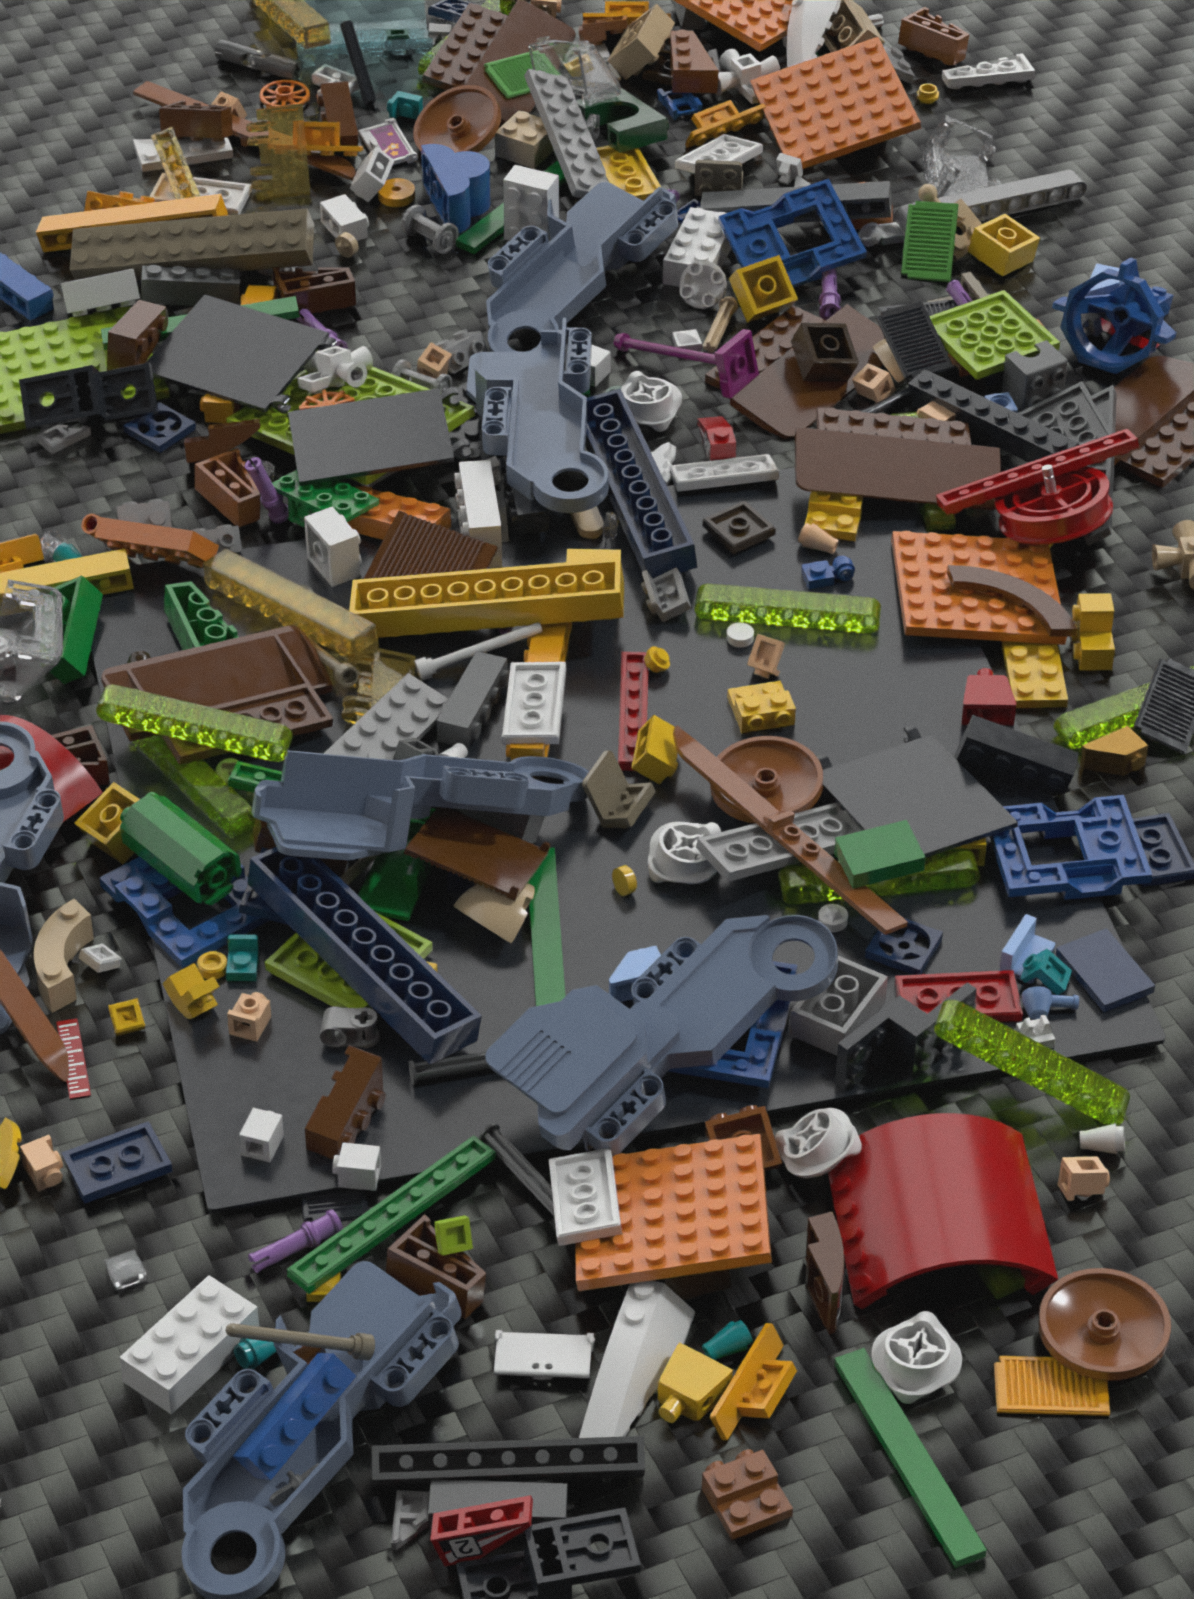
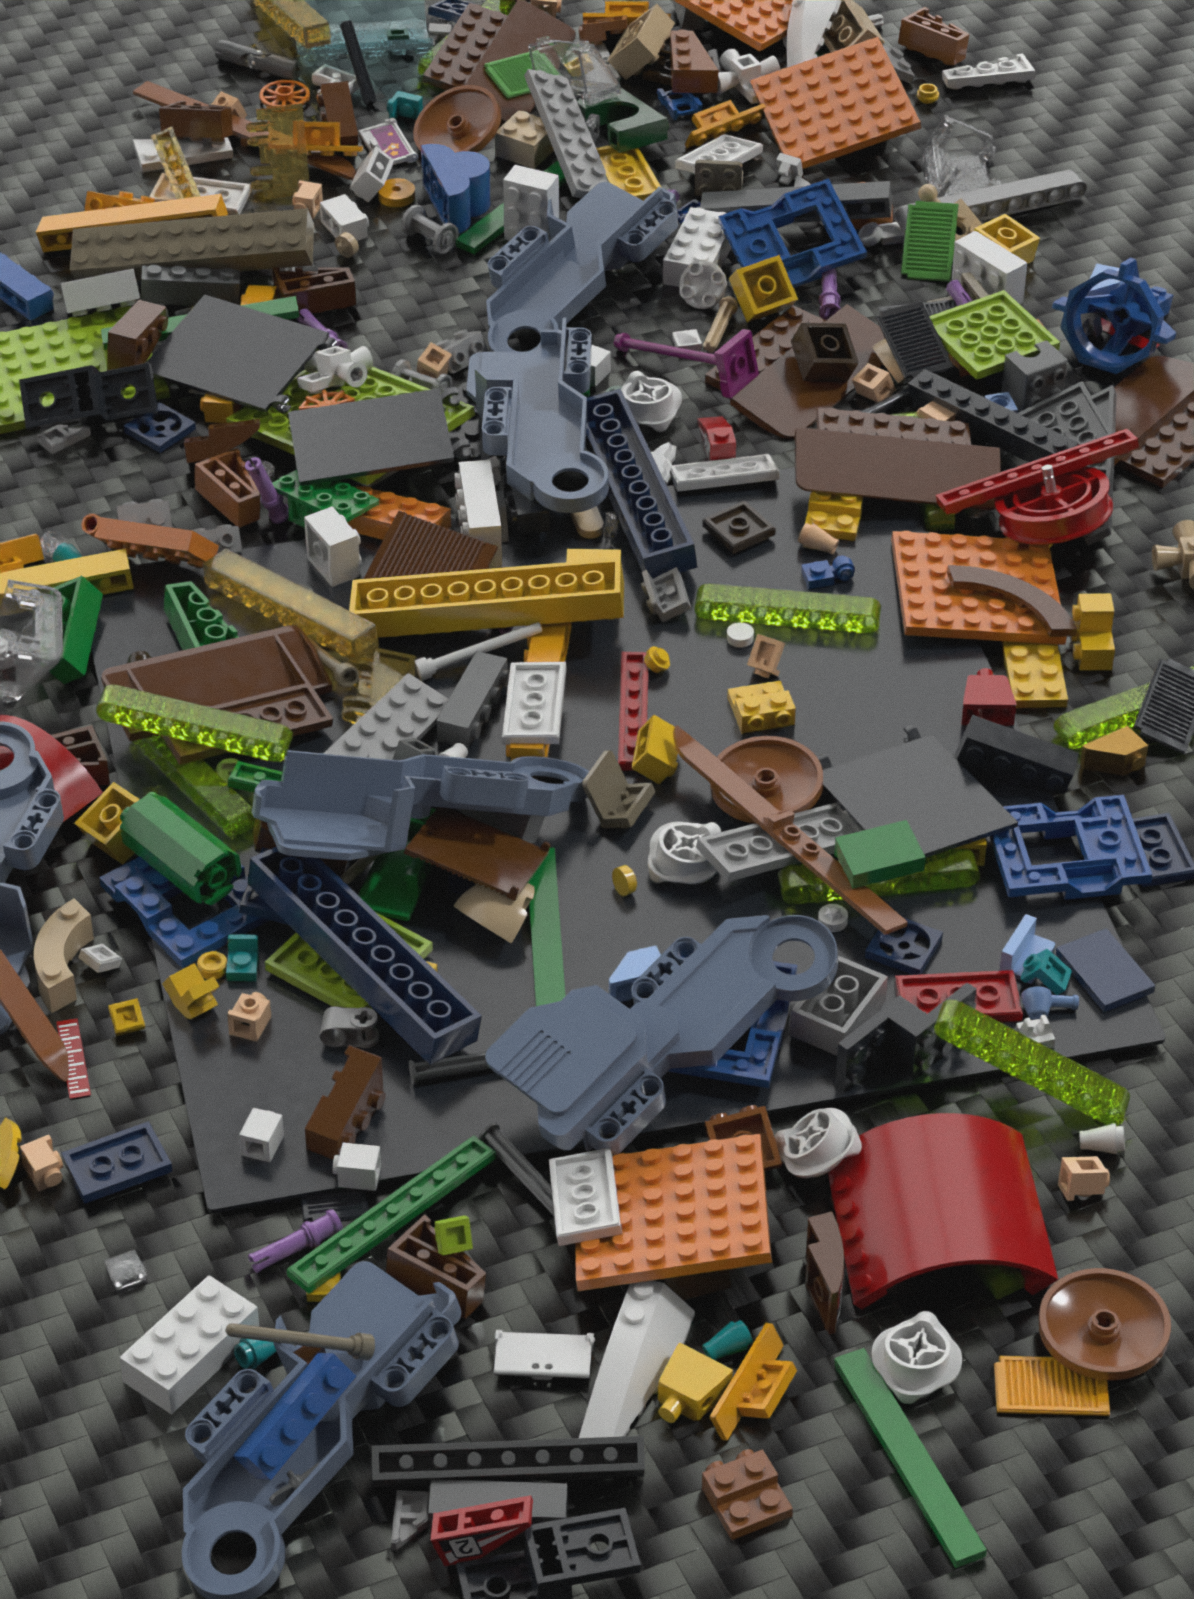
(308, 196): none -> light nougat brick
(990, 264): none -> white brick

